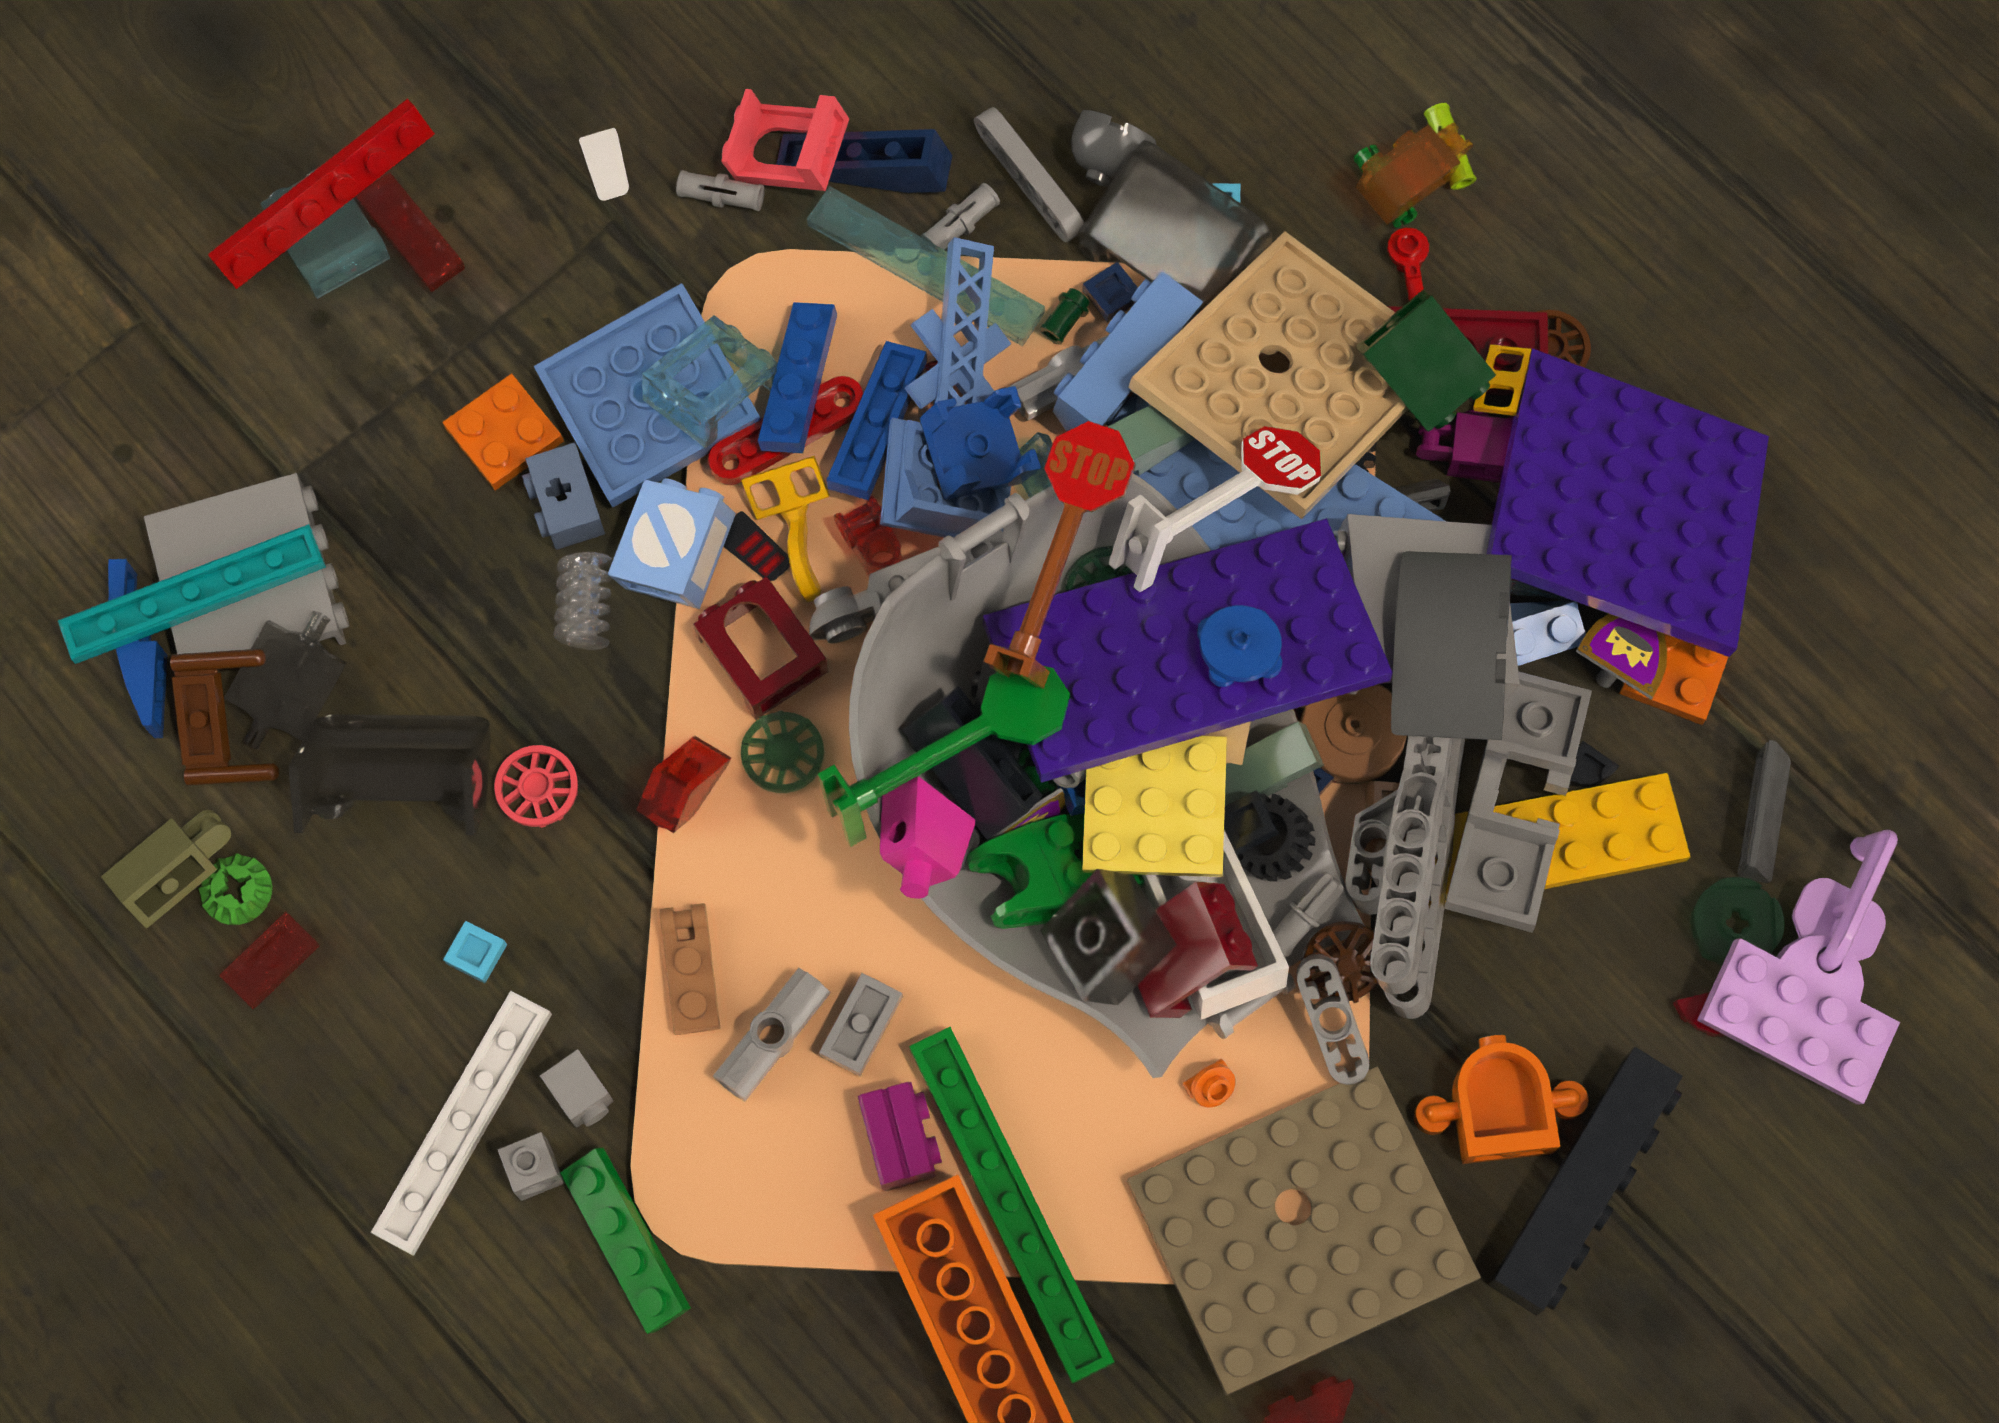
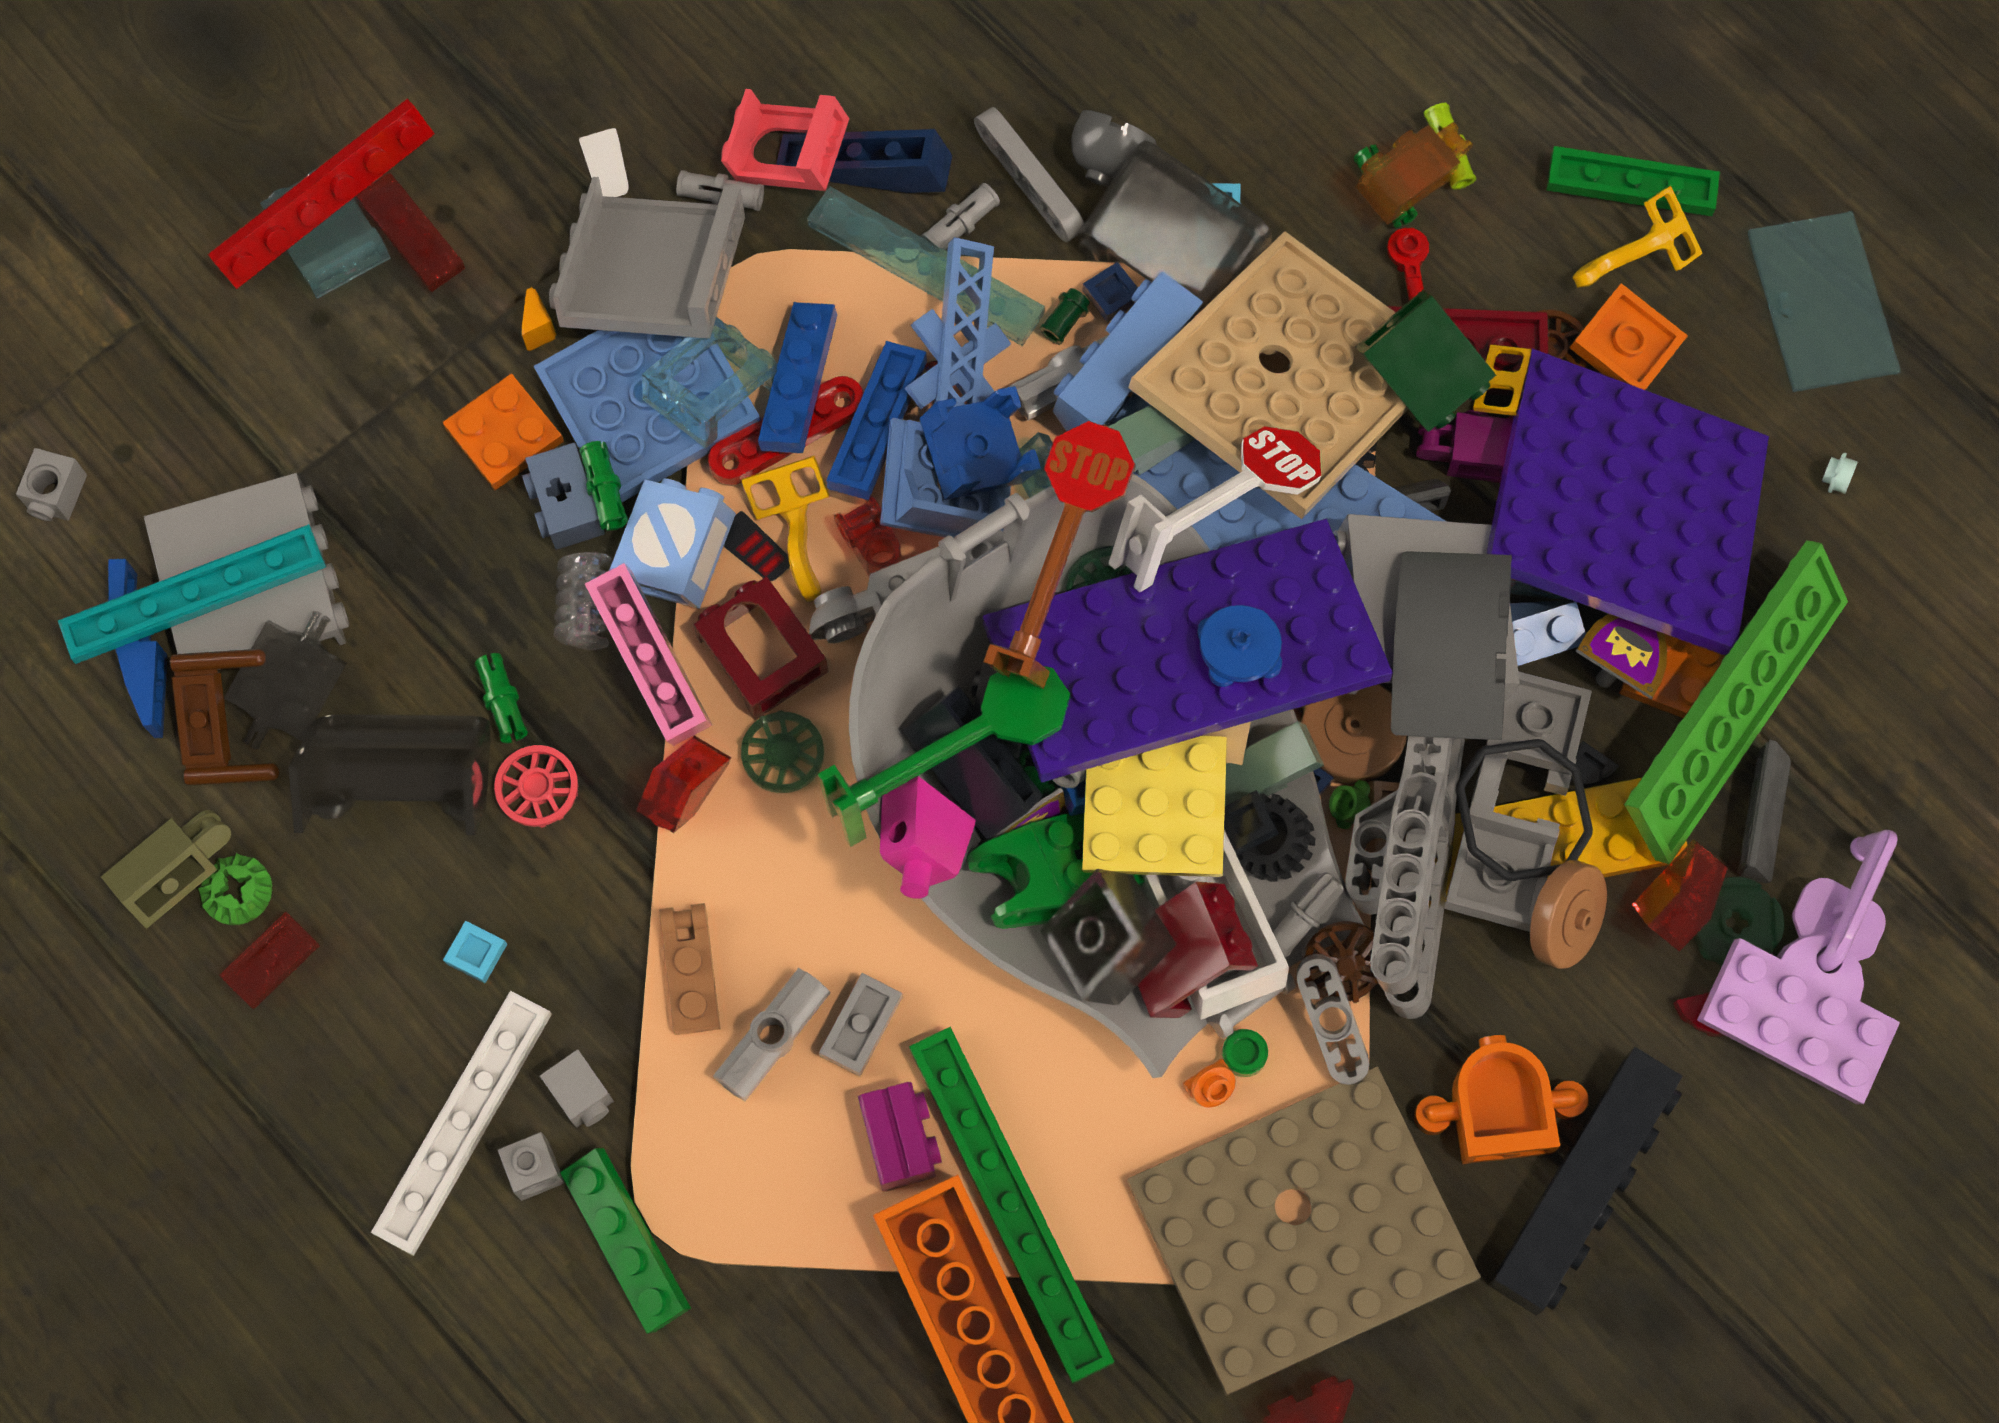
(46, 469): none -> light grey brick
(501, 698): none -> green pin
(536, 324): none -> light orange slope
(603, 485): none -> green pin
(647, 264): none -> light grey panel
(648, 654): none -> bright pink brick
(1245, 1052): none -> green tile
(1349, 801): none -> bright green plate
(1466, 819): none -> black piece
(1568, 914): none -> medium nougat wheel
(1628, 339): none -> orange plate
(1631, 180): none -> green plate
(1659, 238): none -> yellow piece
(1683, 895): none -> clear red slope
(1736, 702): none -> bright green plate
(1826, 288): none -> clear light blue container
(1839, 473): none -> light aqua plate

